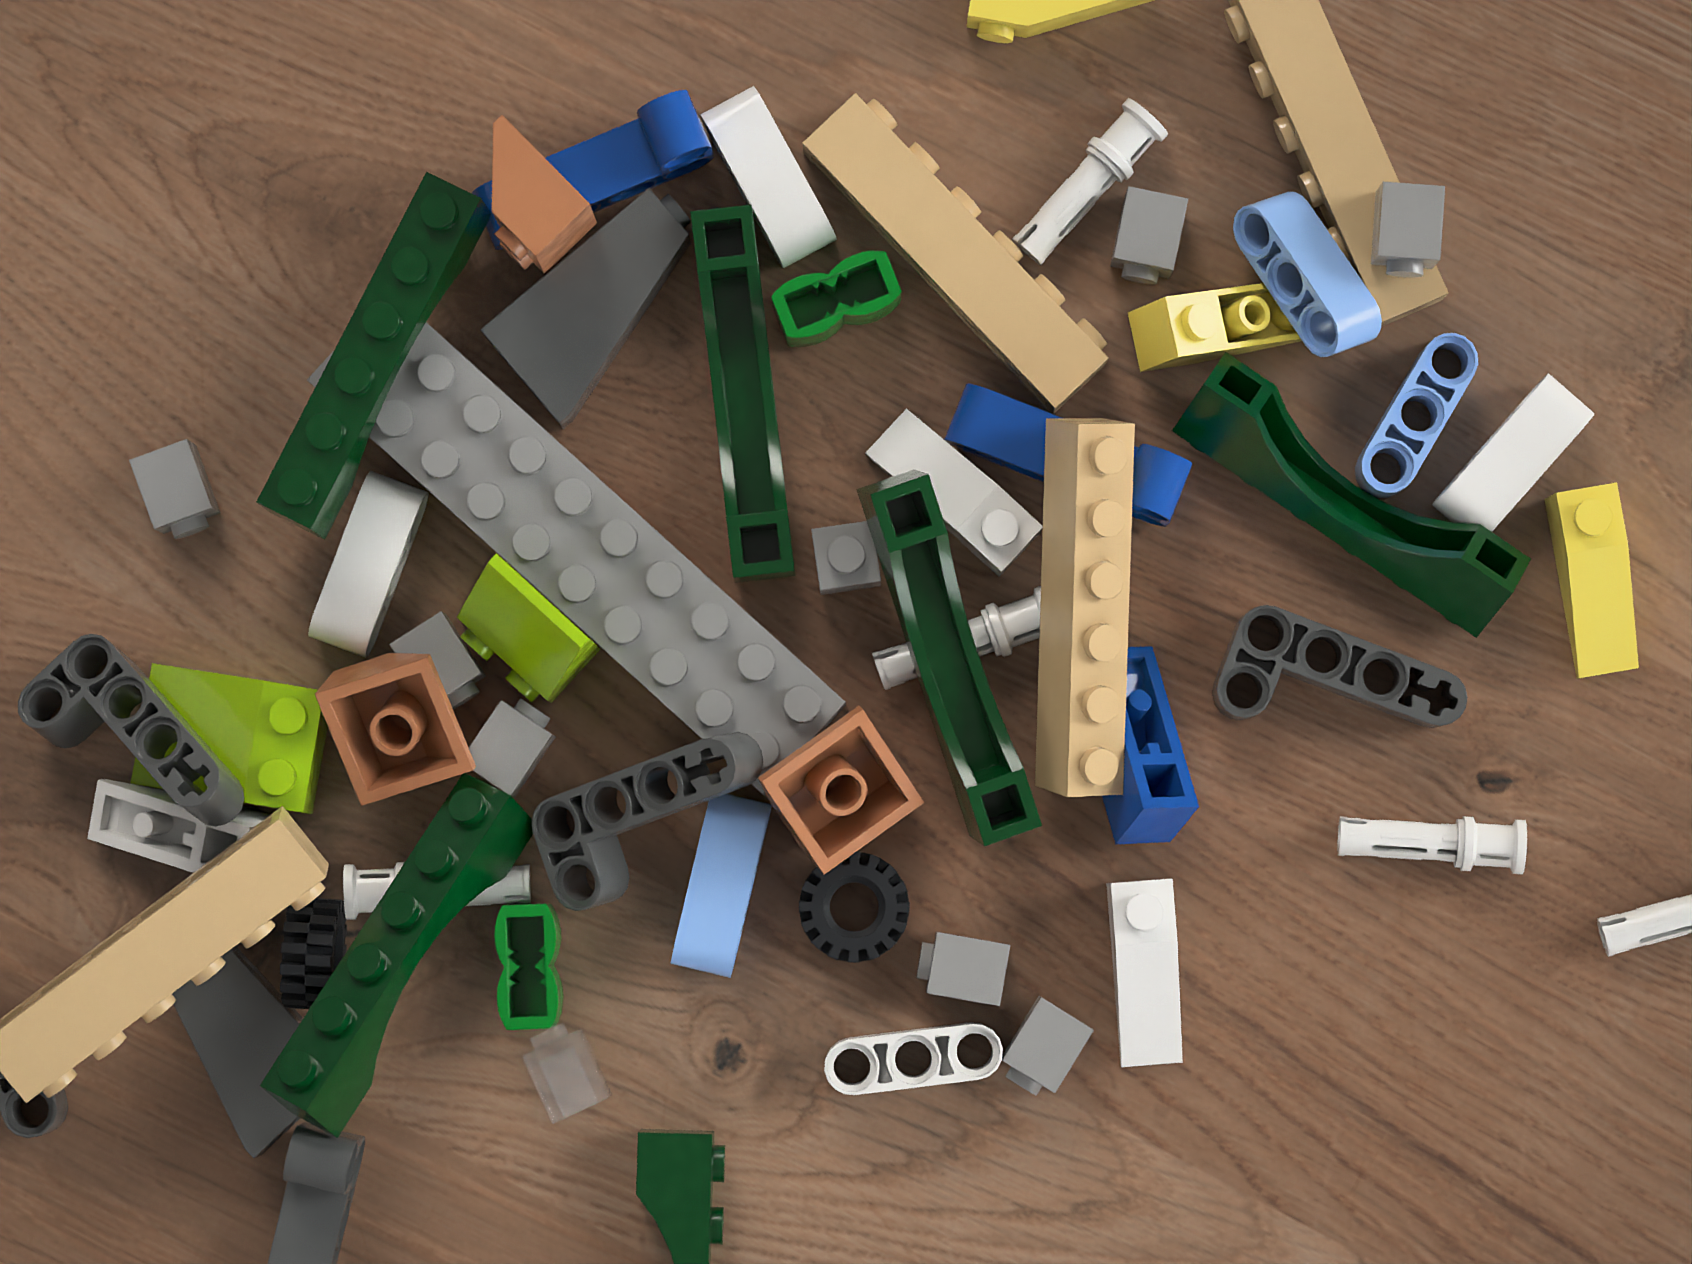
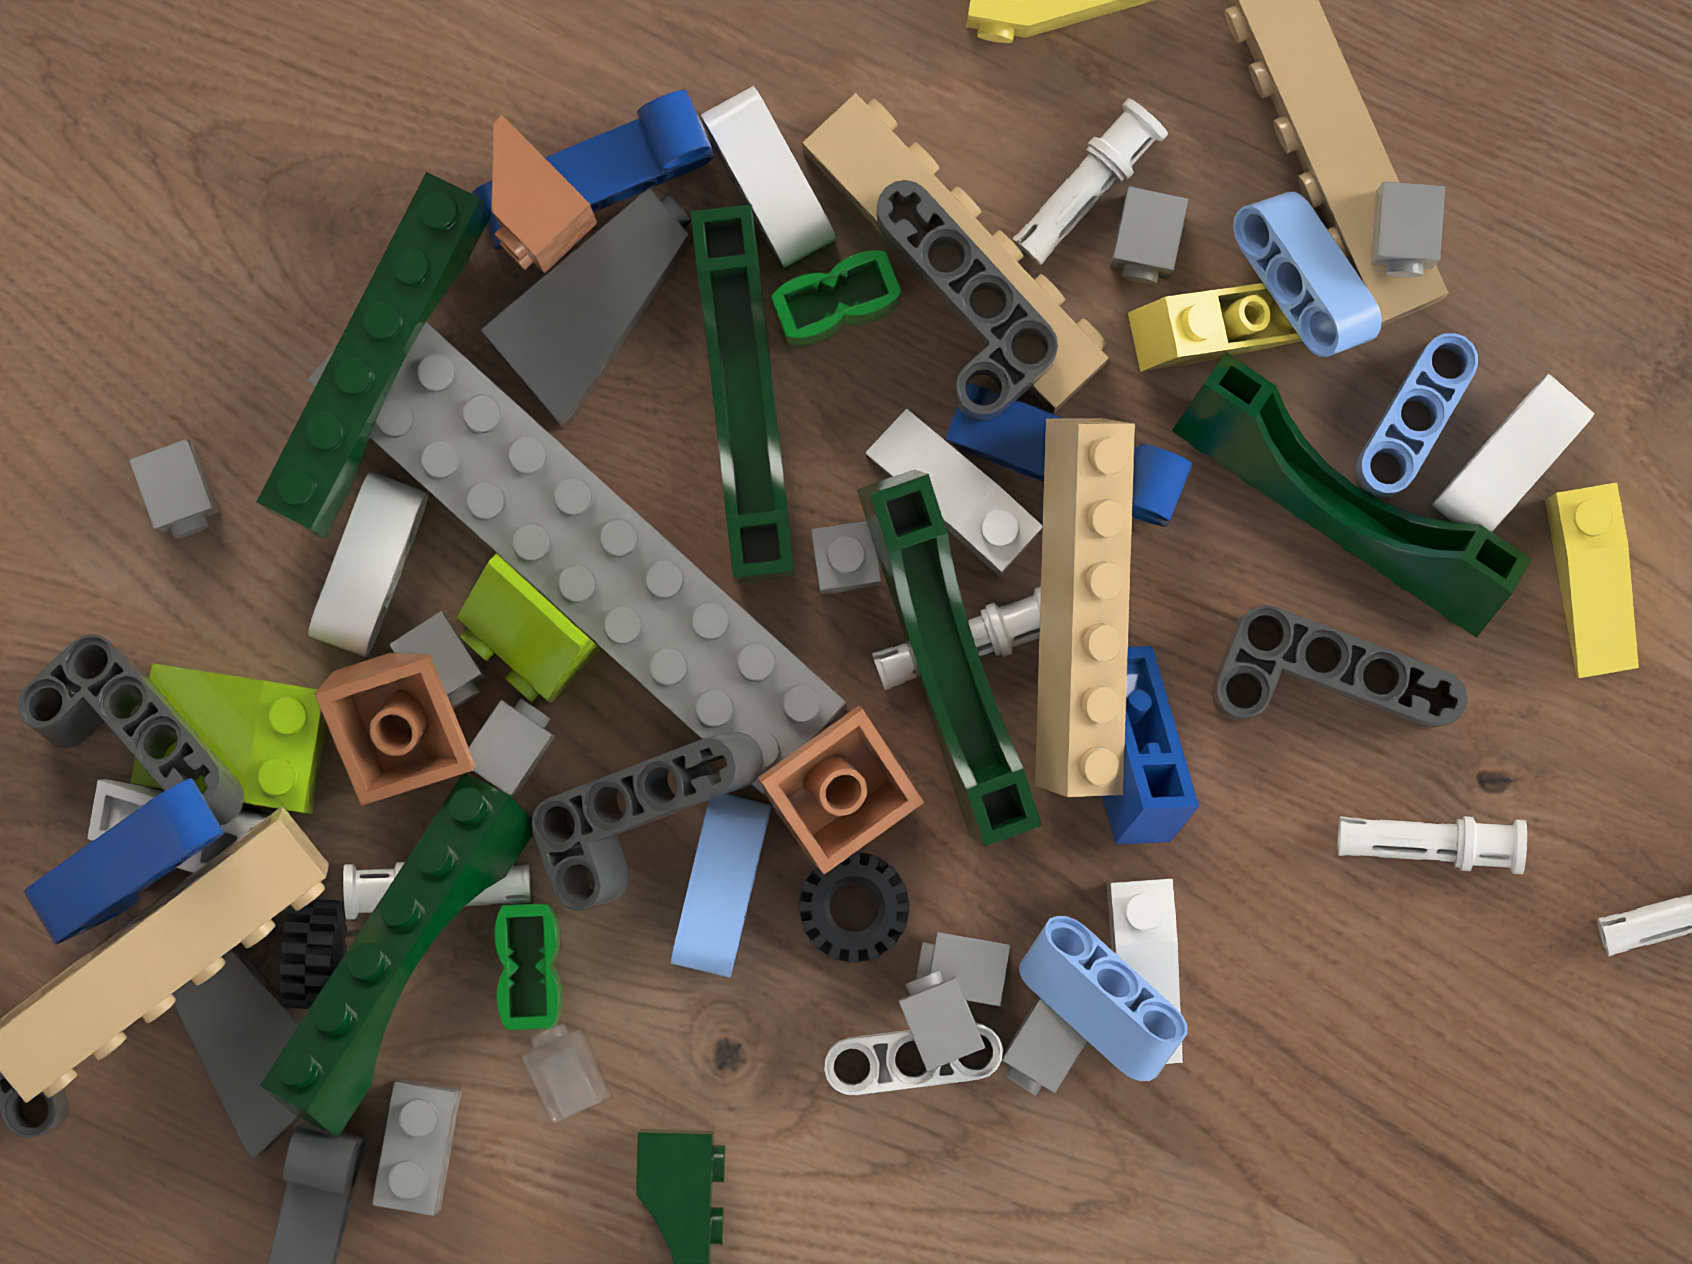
(123, 862): none -> blue beam
(417, 1147): none -> light grey brick
(940, 1020): none -> light grey brick
(957, 288): none -> dark grey beam
(1103, 998): none -> light blue beam

